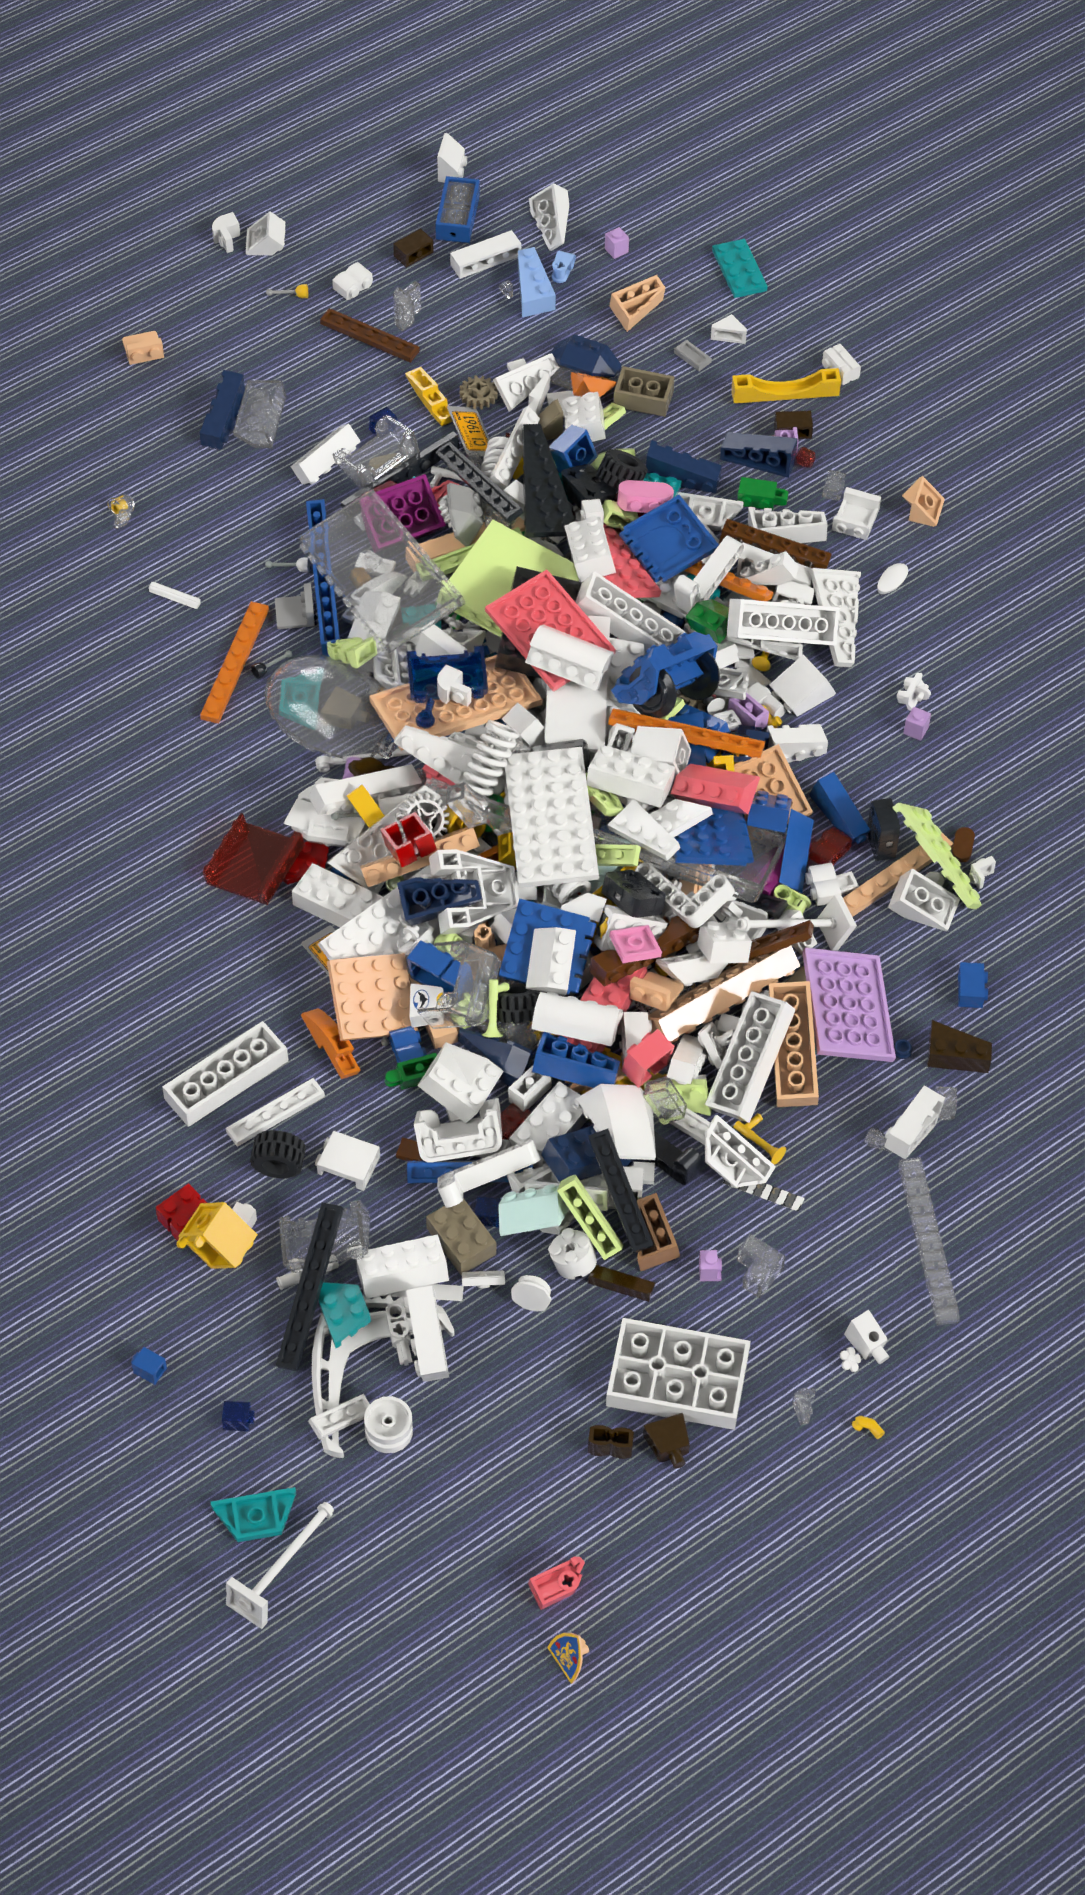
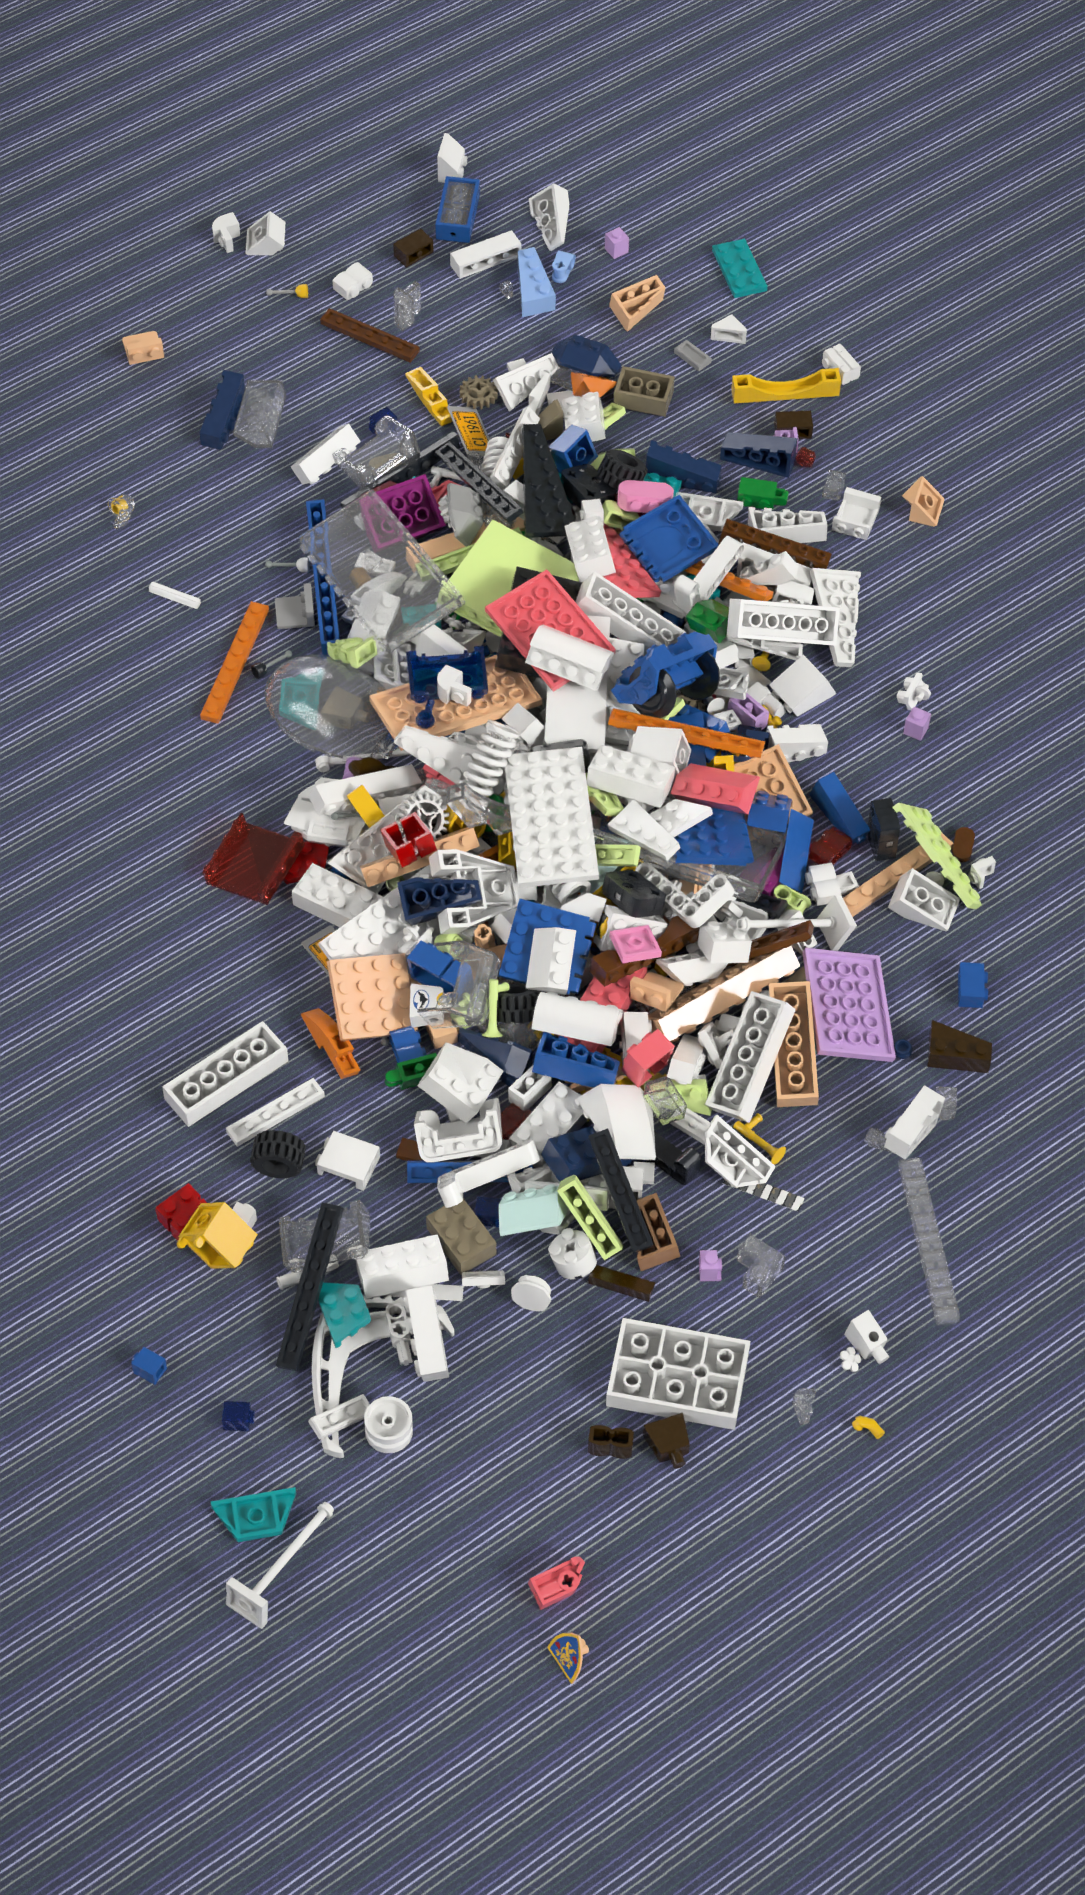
(620, 737): white slope -> none
(892, 578): white arm -> none

